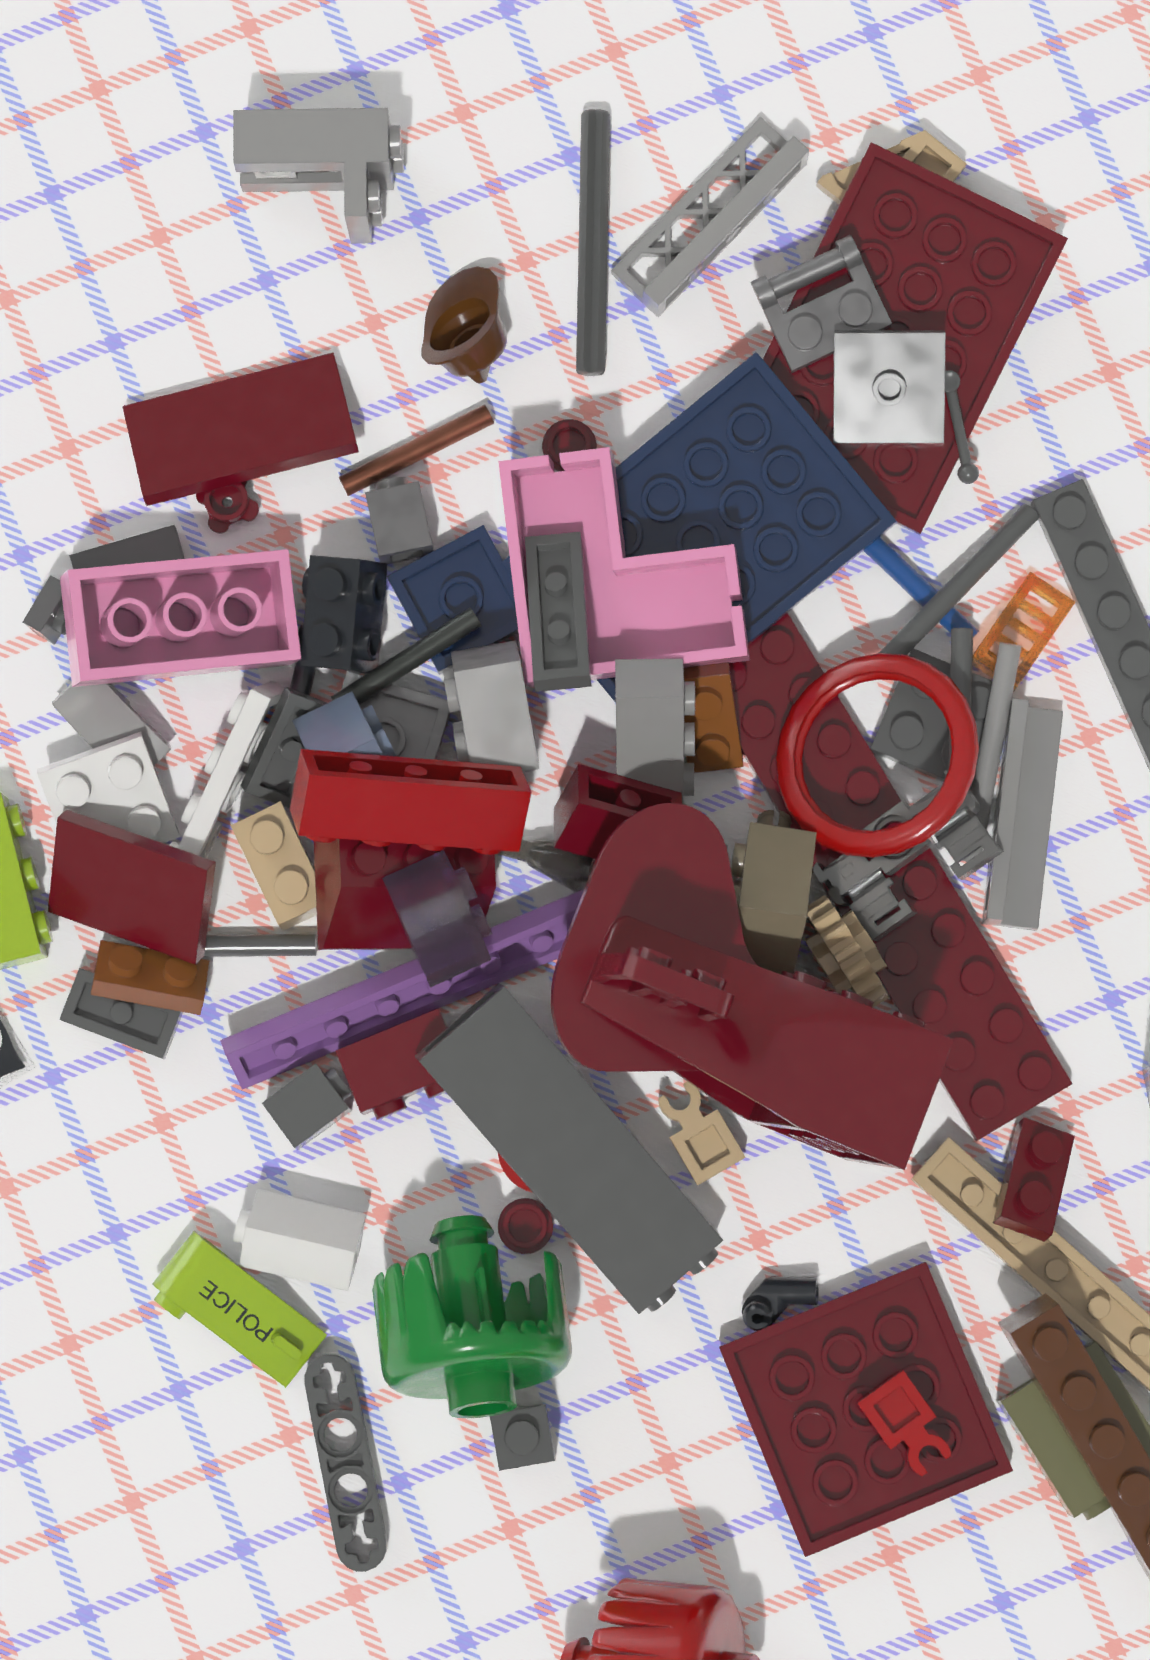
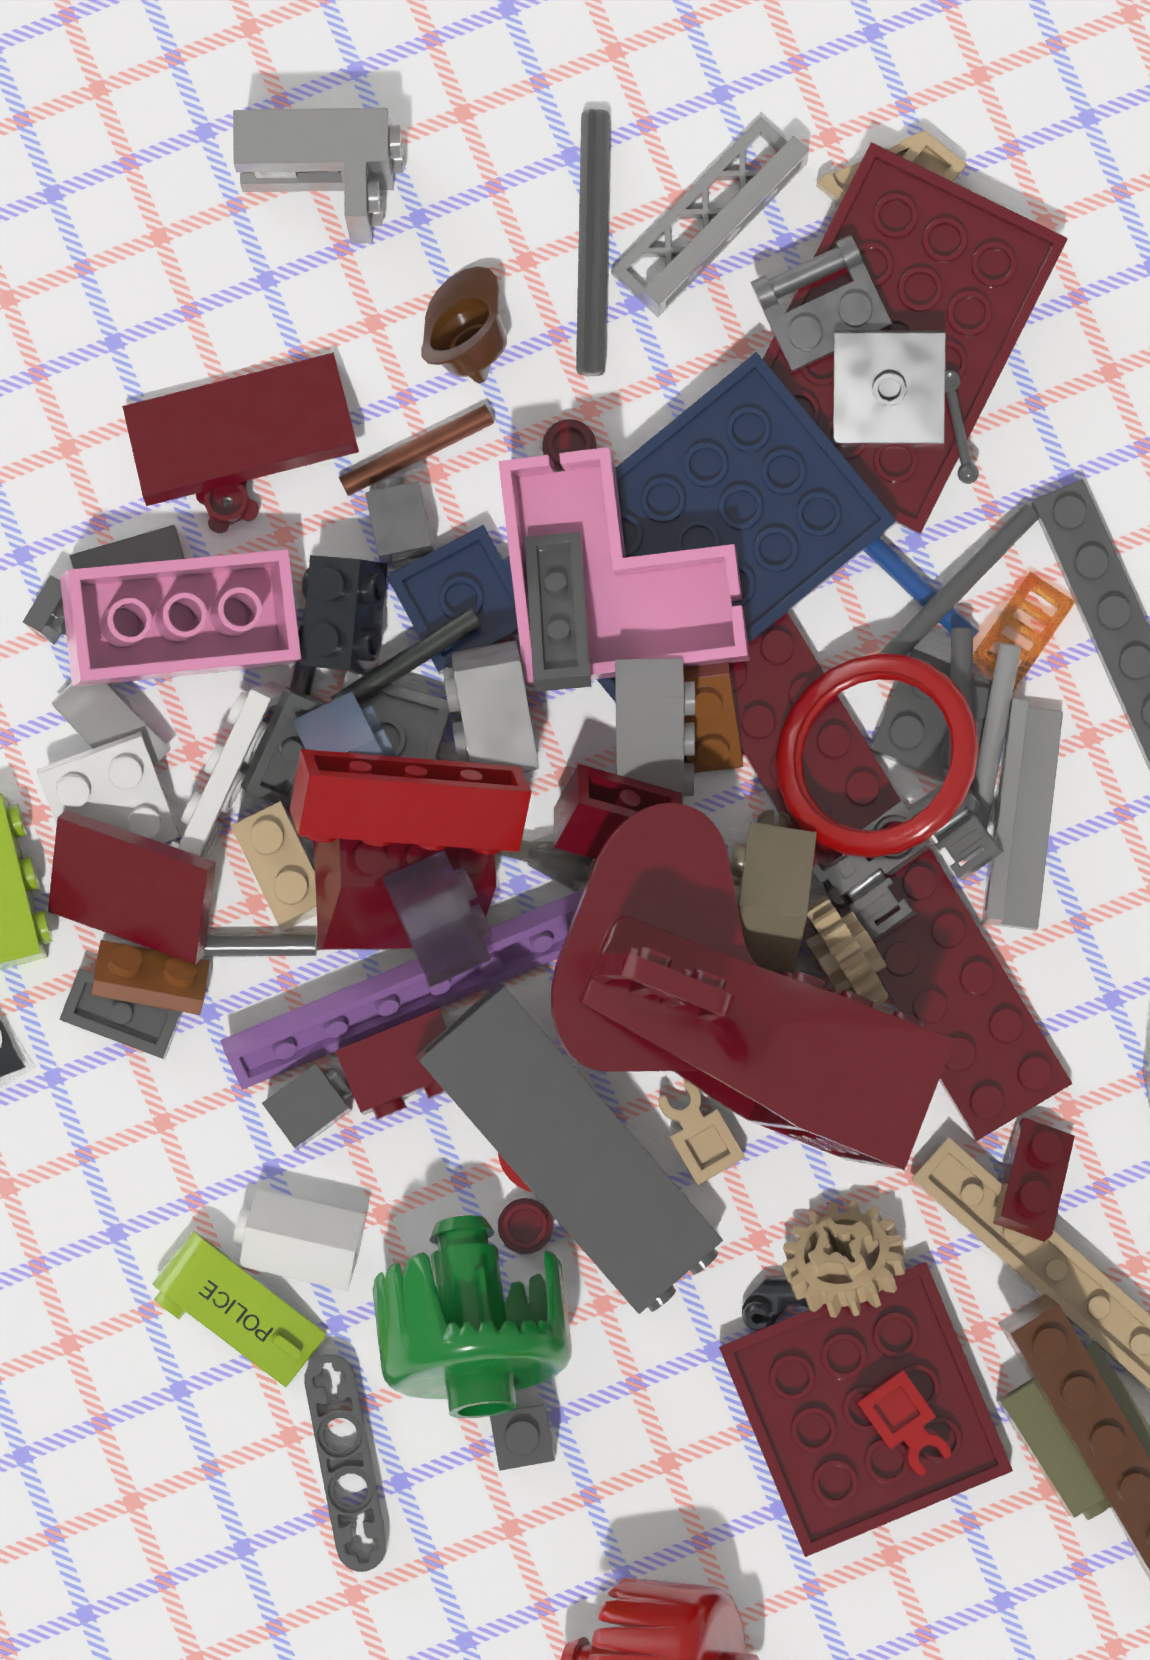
(844, 1259): none -> tan gear

